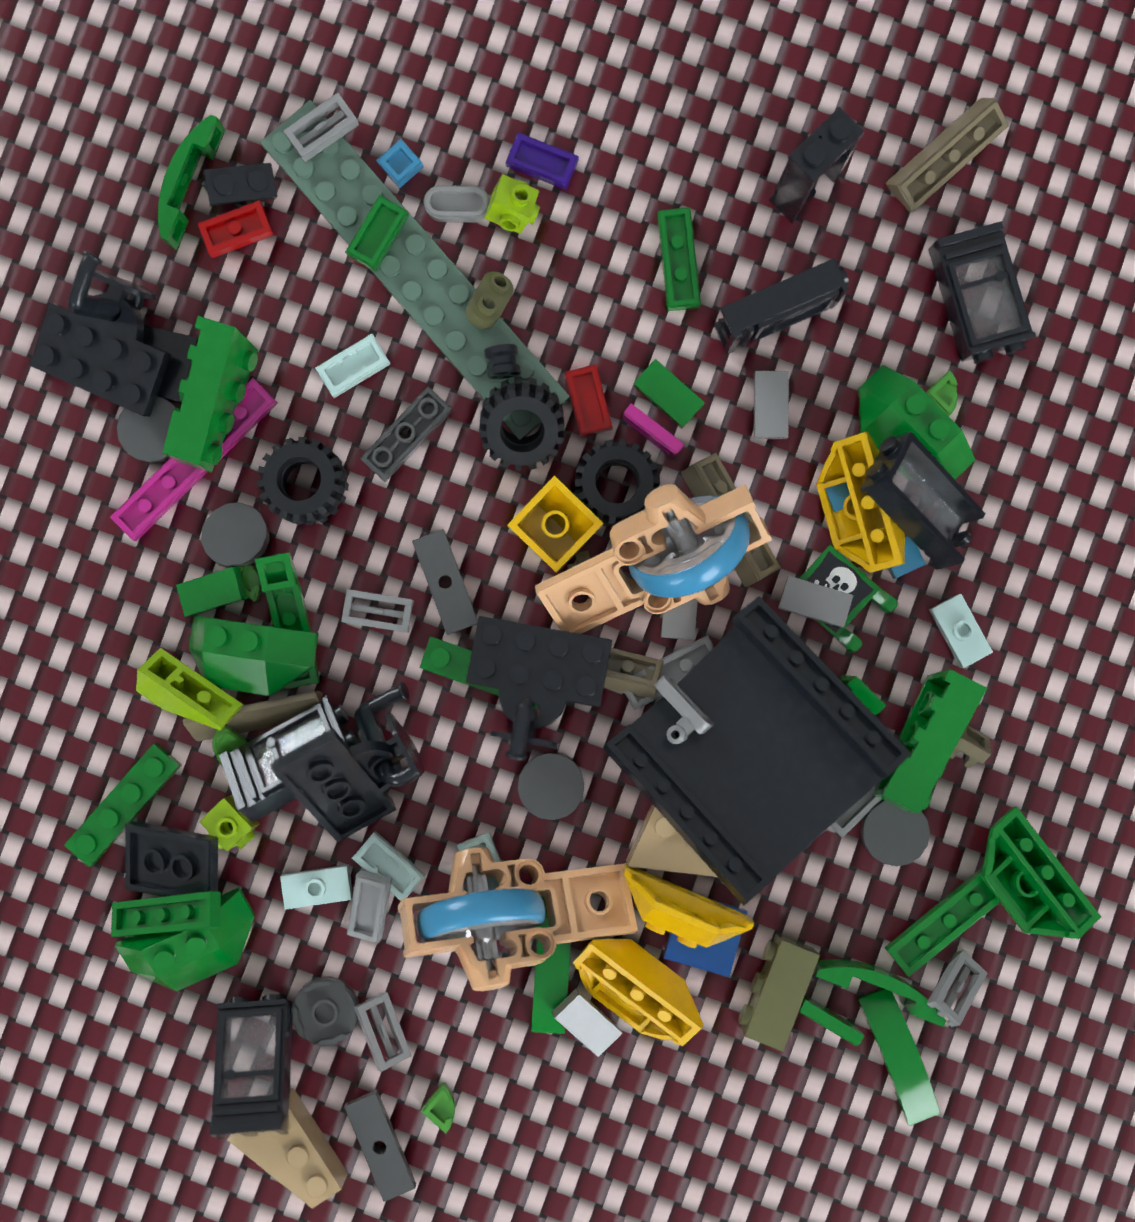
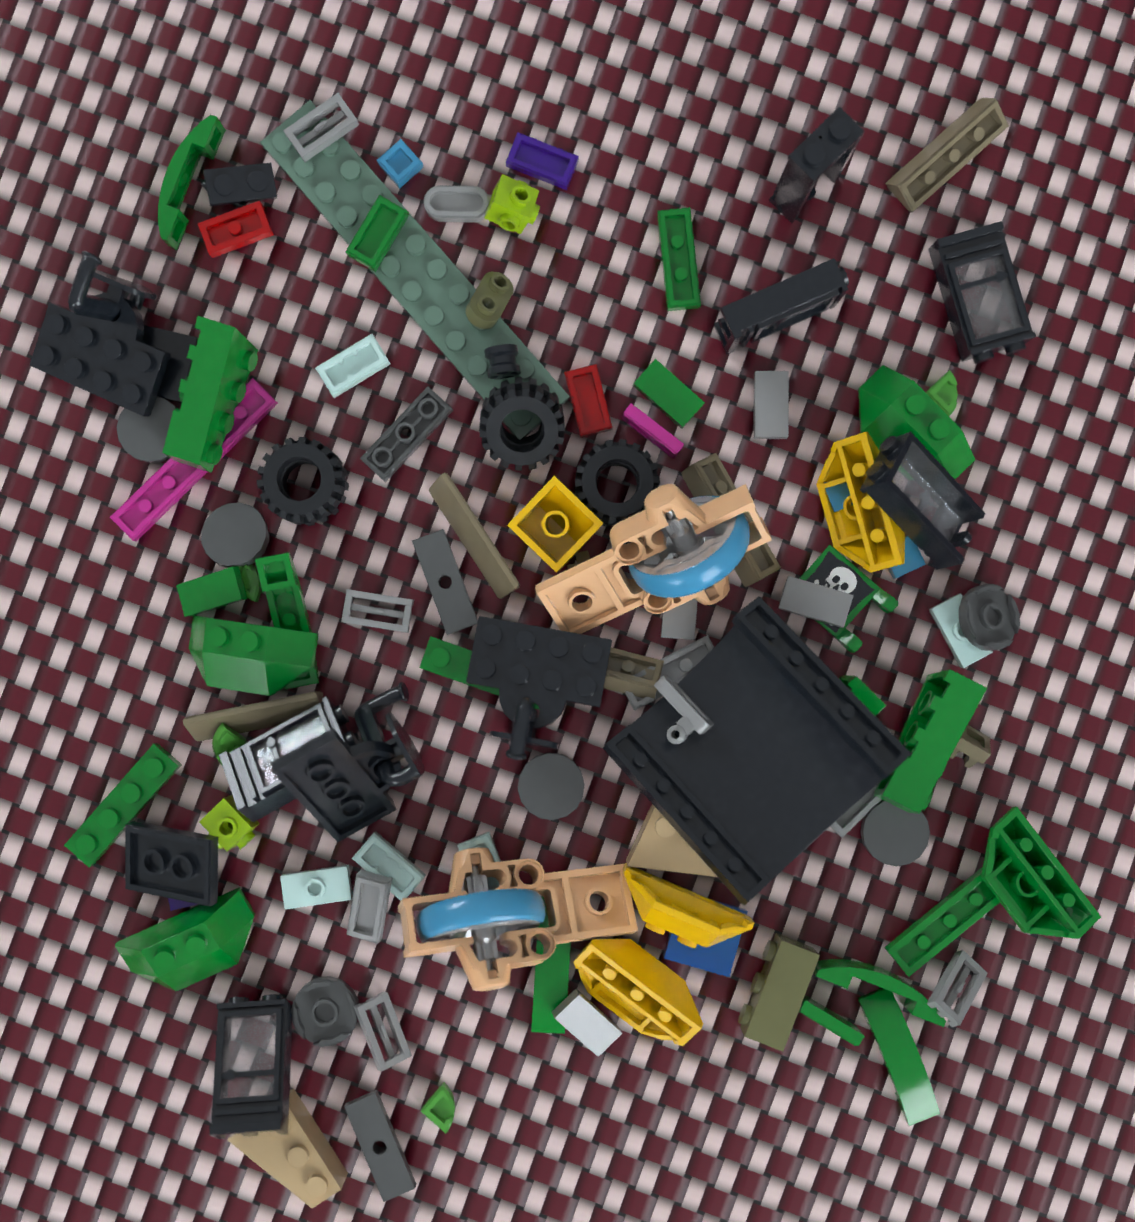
(166, 914): green plate -> none
(184, 691): lime slope -> none
(473, 536): none -> dark tan slope
(989, 617): none -> dark grey tile

